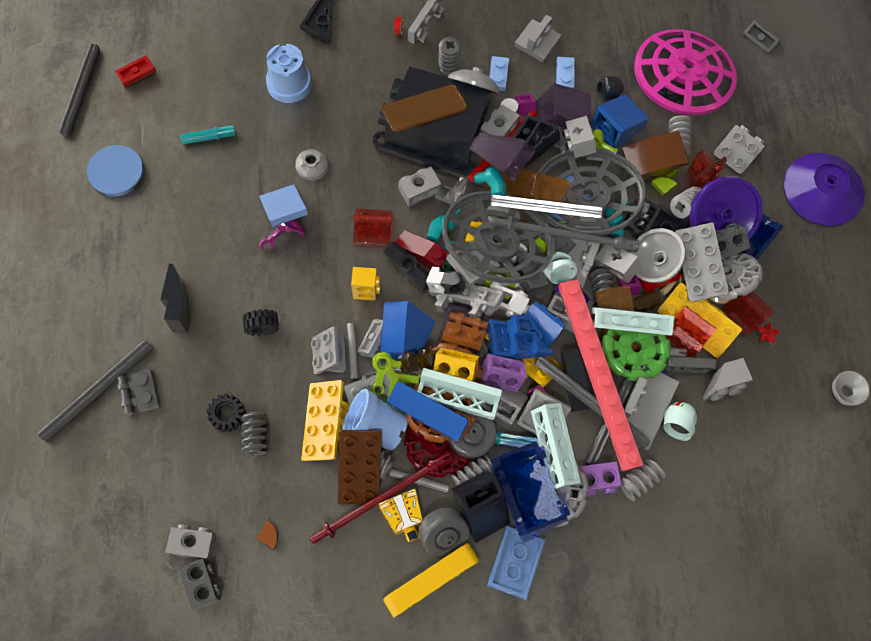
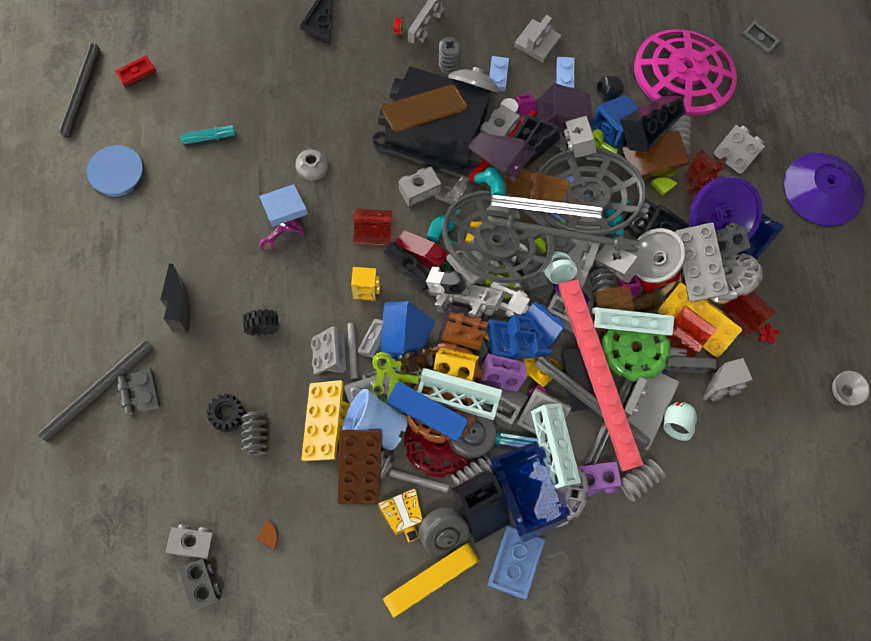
(288, 85): light blue piece -> none
(432, 466): dark red bar -> none
(648, 124): none -> black wedge
(683, 202): light grey piece -> none

